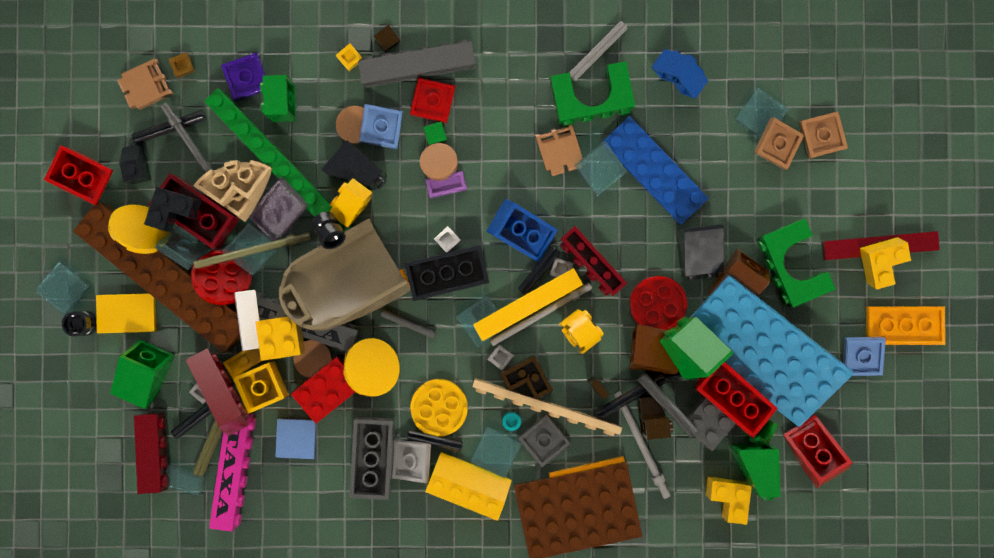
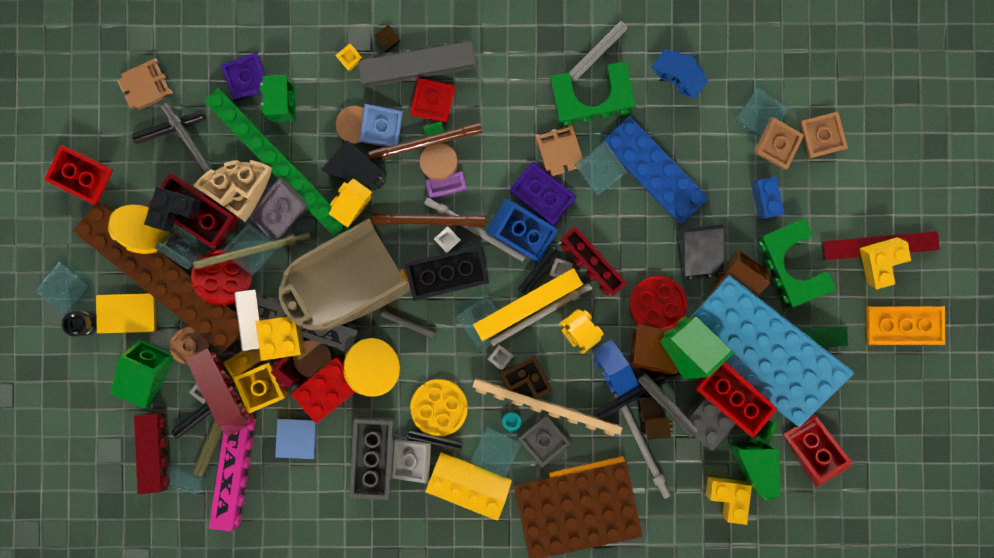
(134, 164): black slope -> none
(181, 65): pearl gold plate -> none
(187, 343): none -> medium nougat tile
(283, 373): none -> dark red bracket
(328, 230): black wheel -> none
(385, 152): none -> reddish brown piece
(443, 210): none -> light grey bar
(470, 220): none -> reddish brown piece
(542, 194): none -> dark purple tile
(598, 387): dark brown tile -> none
(615, 368): none -> blue brick
(767, 198): none -> blue brick
(828, 336): none -> dark green slope
(864, 355): medium blue tile -> none

